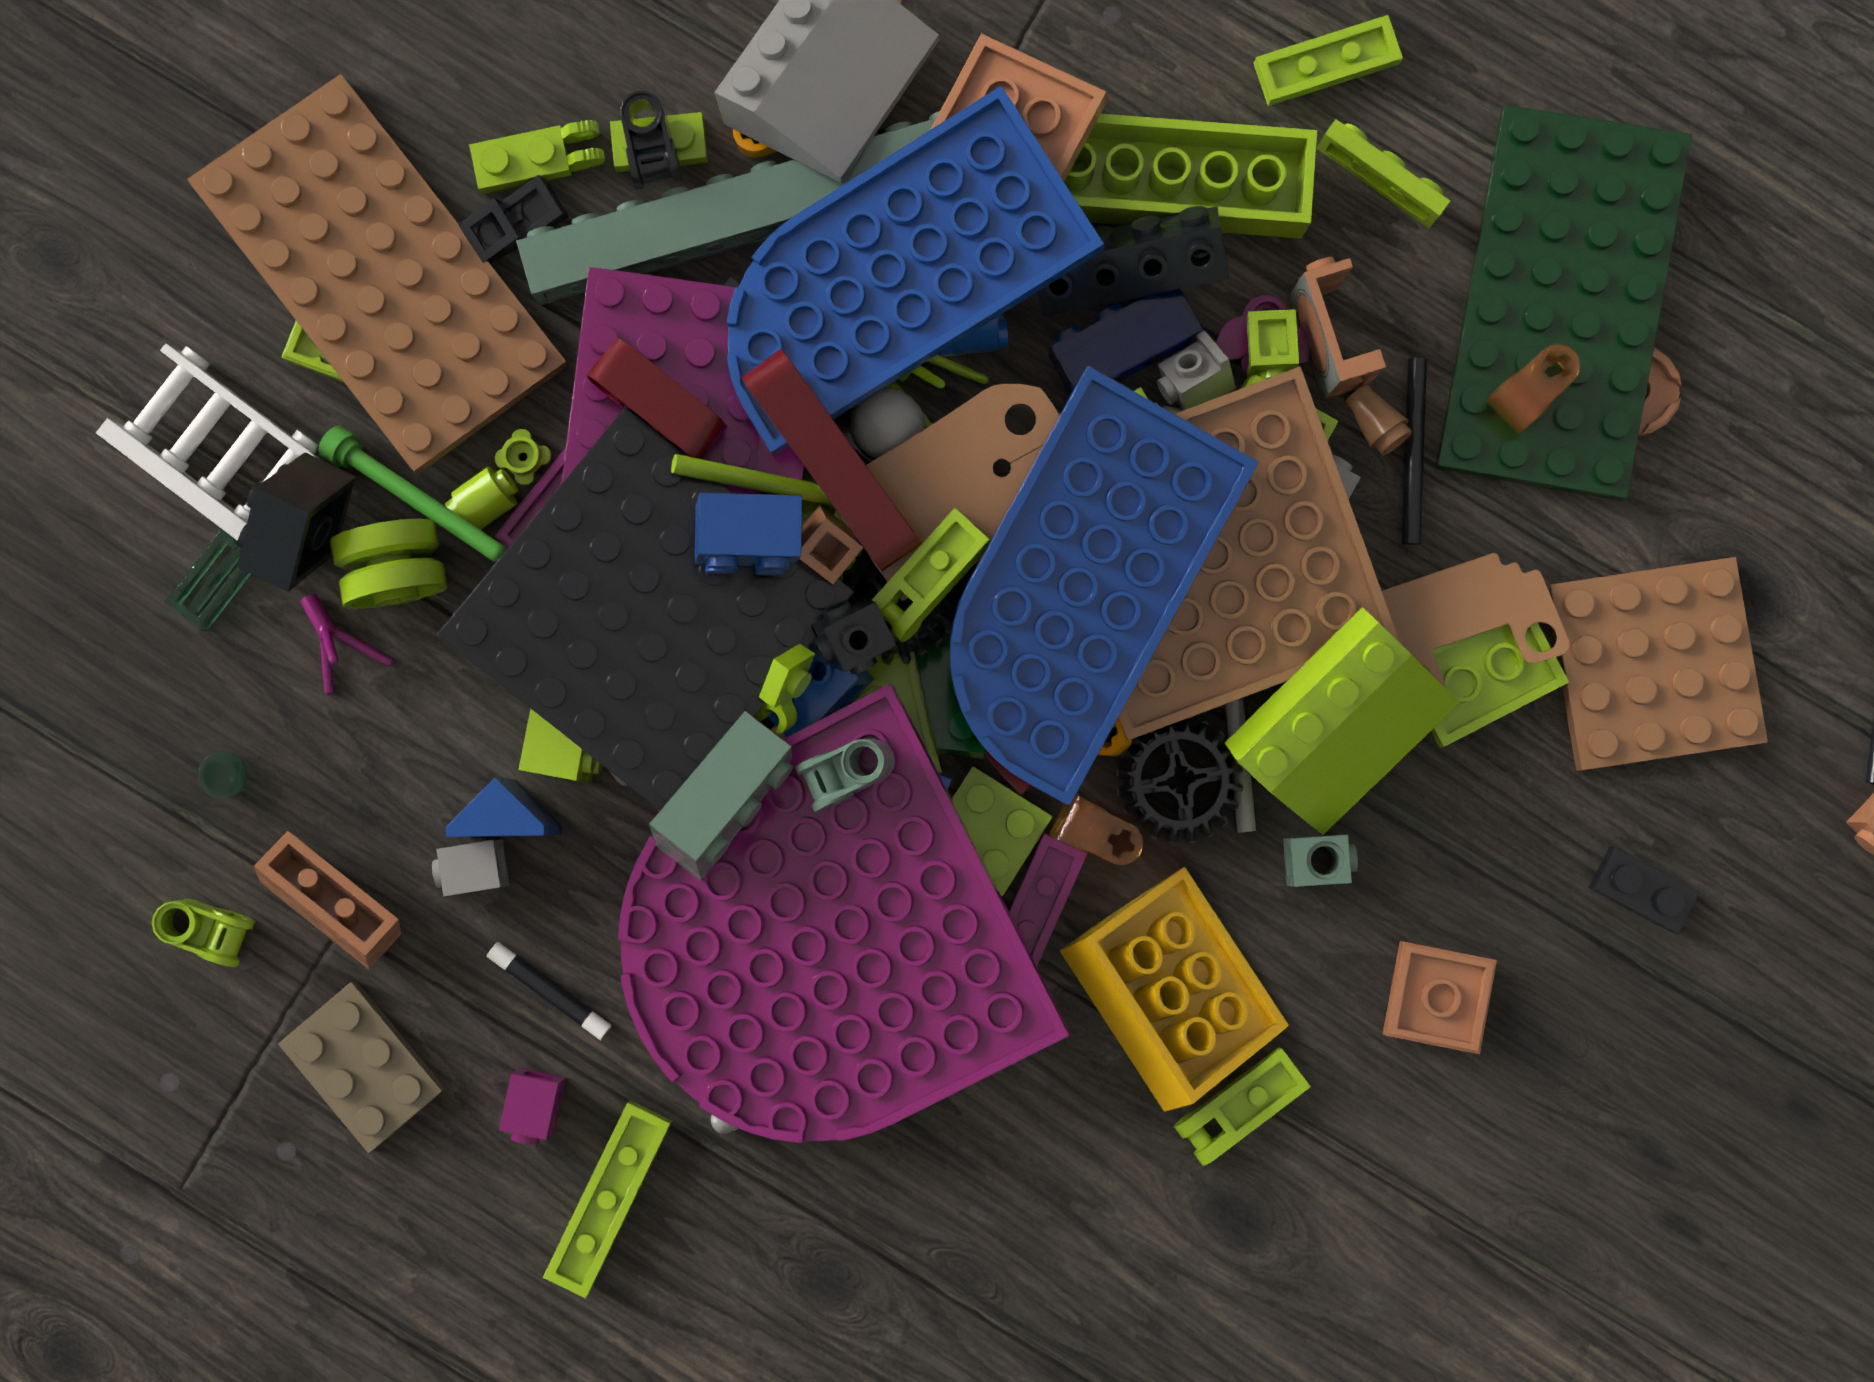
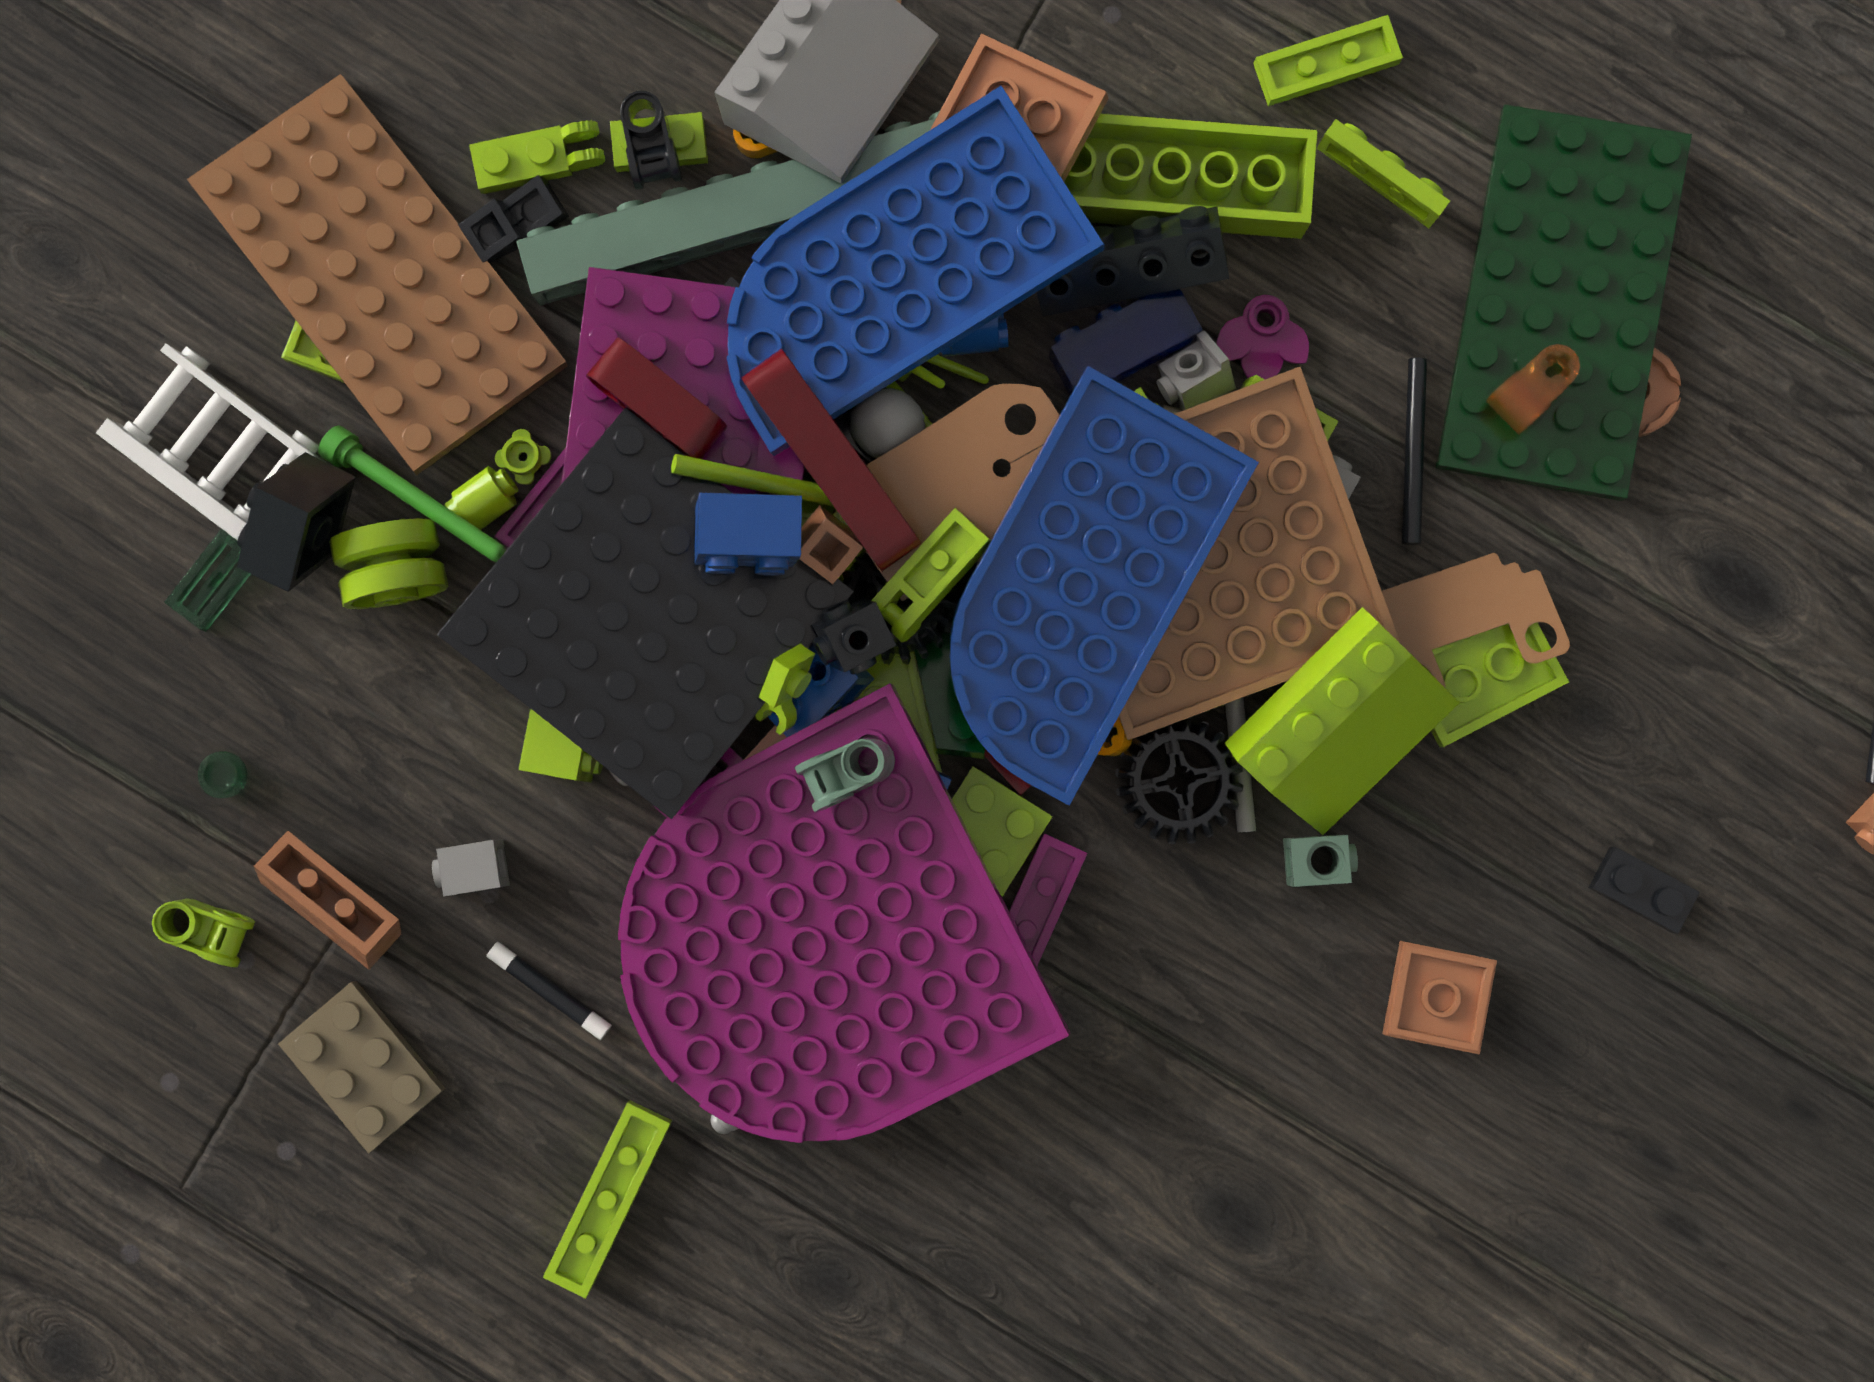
(327, 631): magenta plant -> none
(503, 810): blue slope -> none
(532, 1105): magenta brick -> none
(721, 795): sand green wedge -> none
(1088, 829): clear orange piece -> none
(1175, 990): yellow slope -> none
(1243, 1105): lime plate -> none
(1272, 342): lime bracket -> none
(1330, 370): nougat panel -> none
(1379, 421): medium nougat cone -> none
(1658, 664): medium nougat plate -> none

